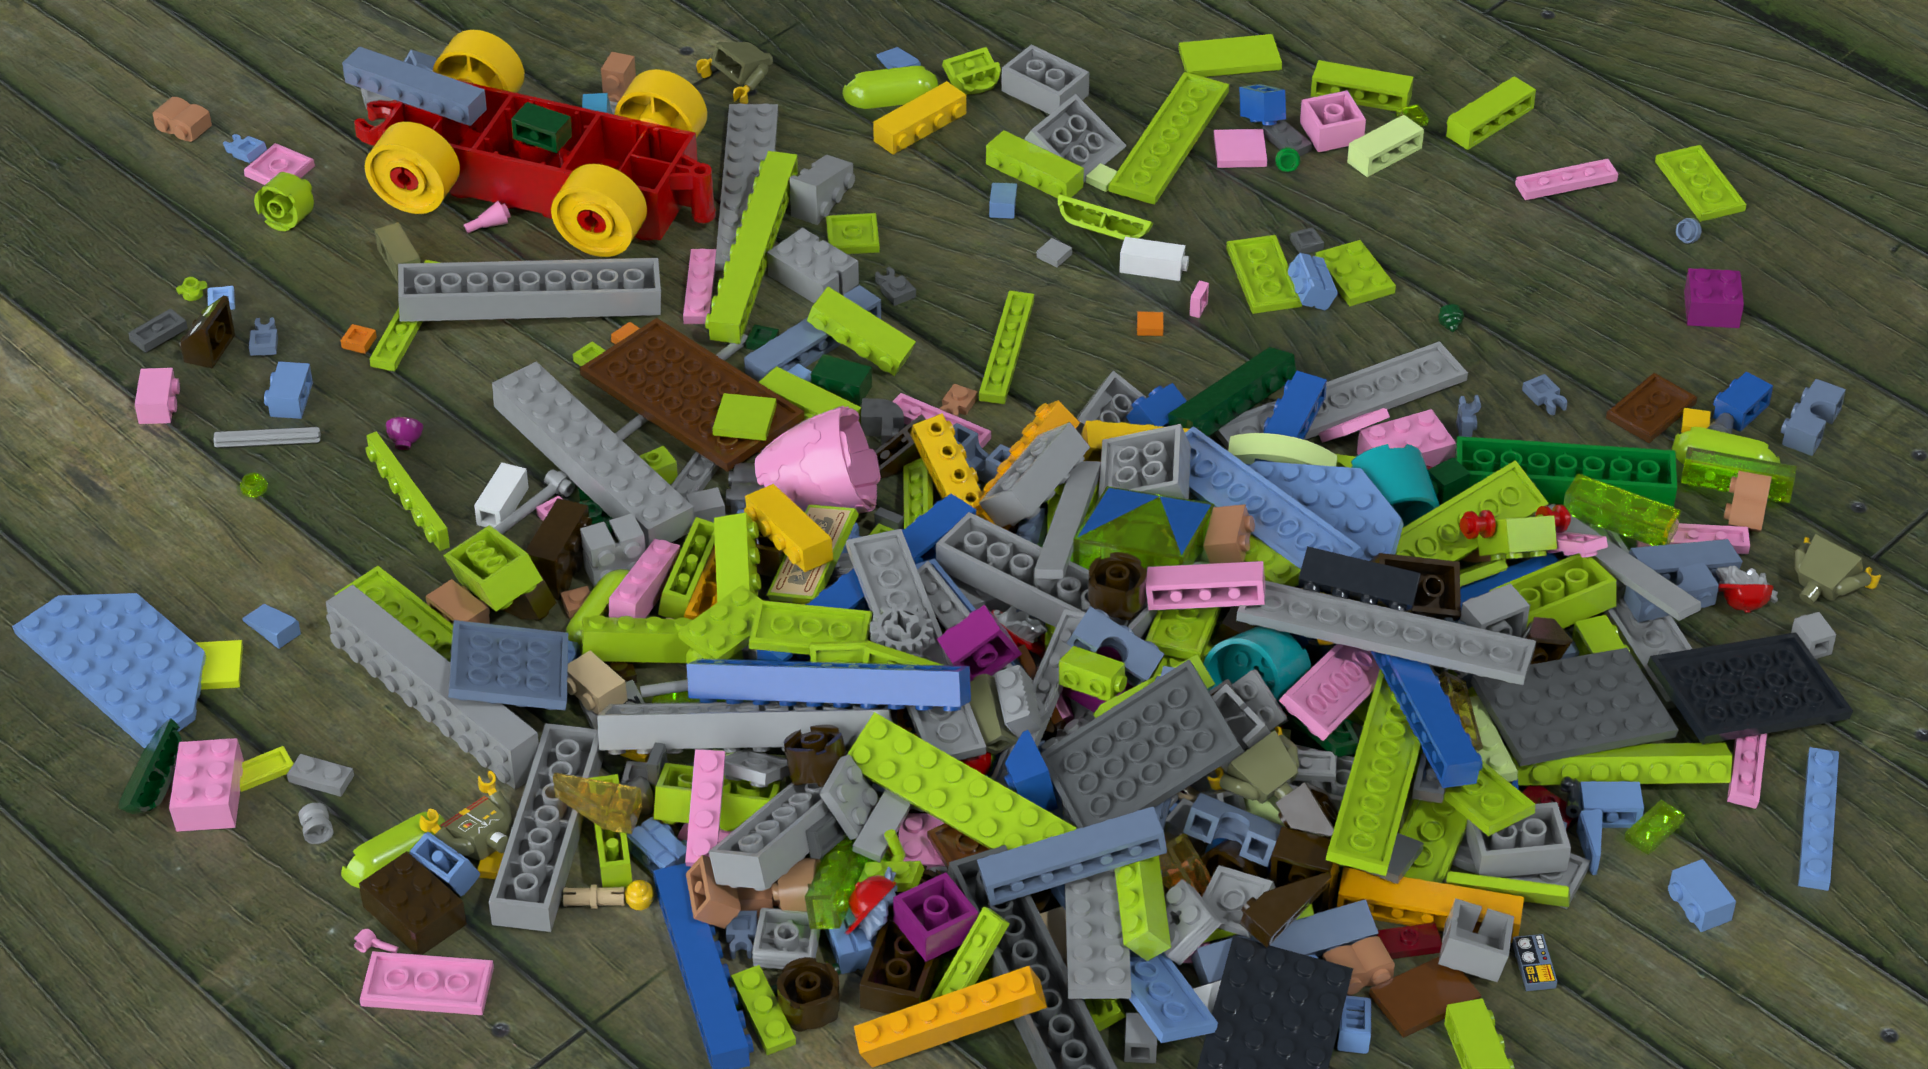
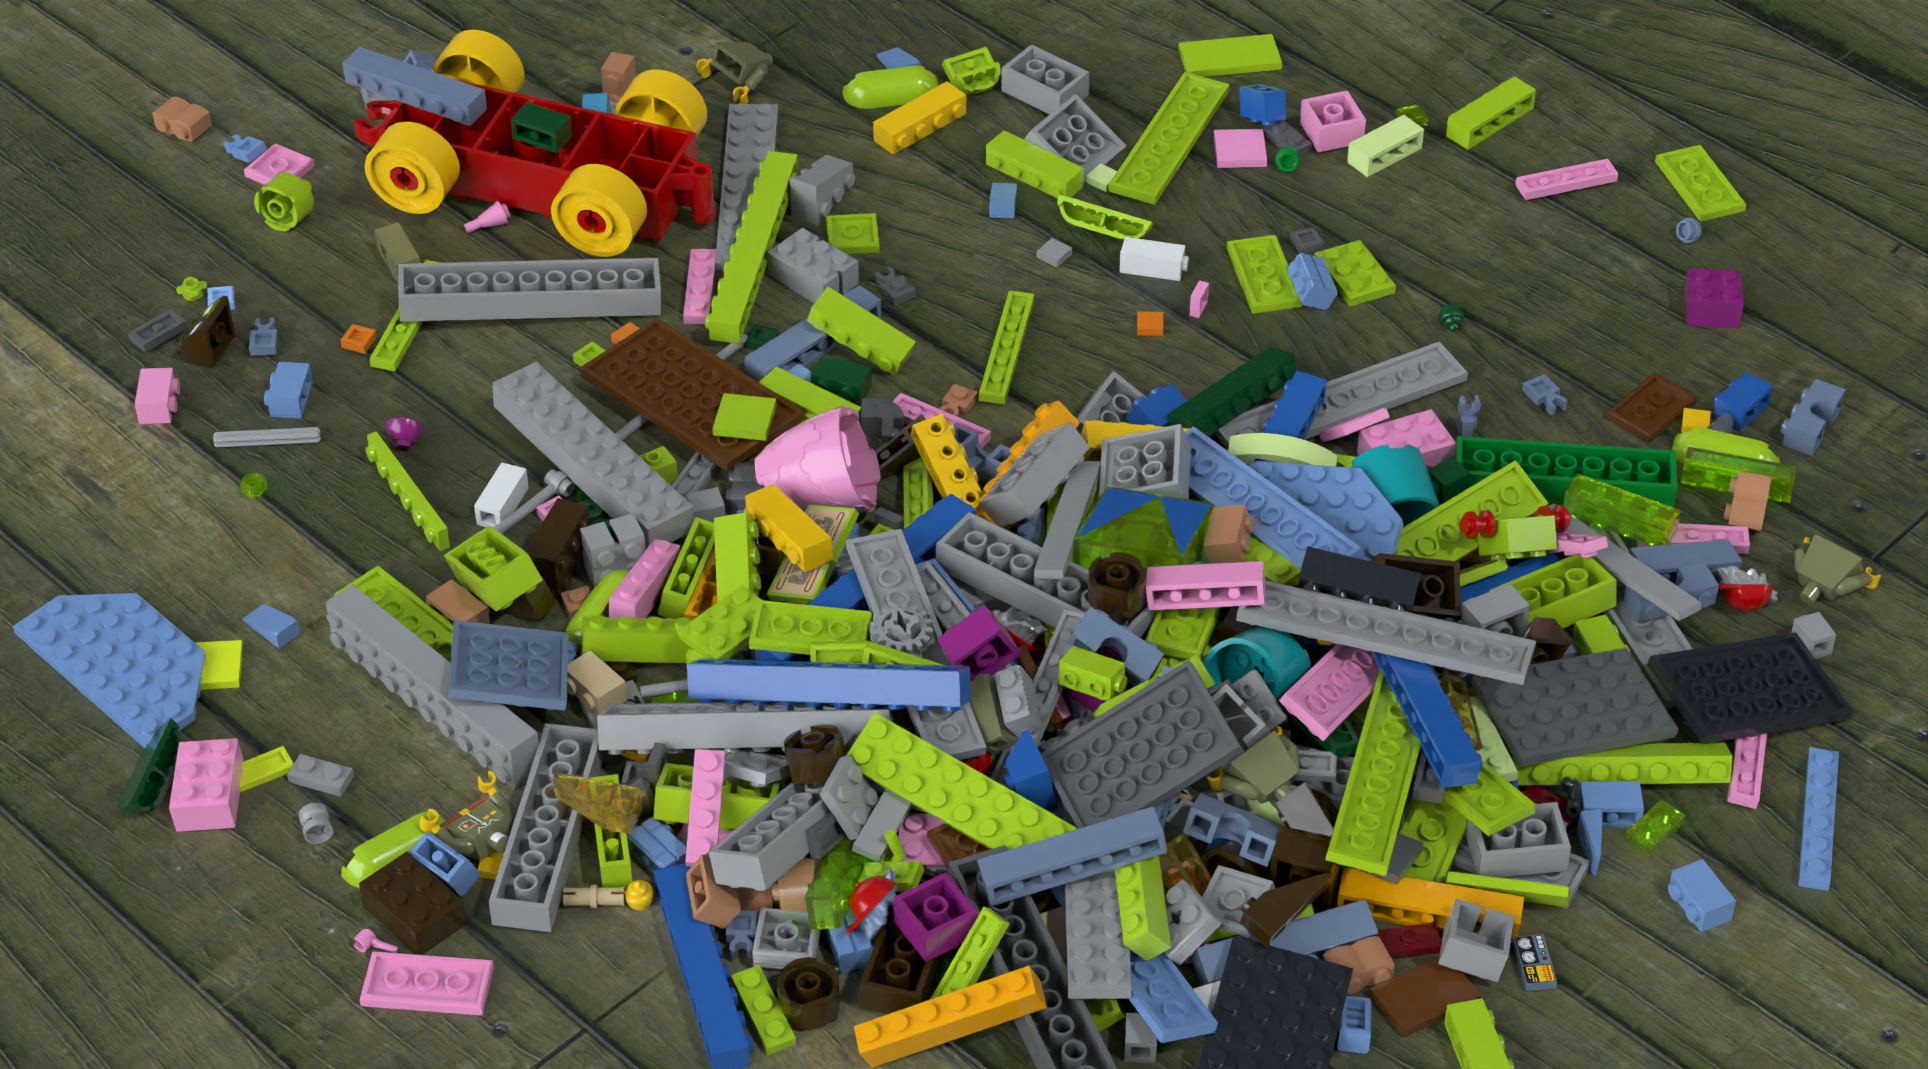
(1364, 85): lime brick -> none

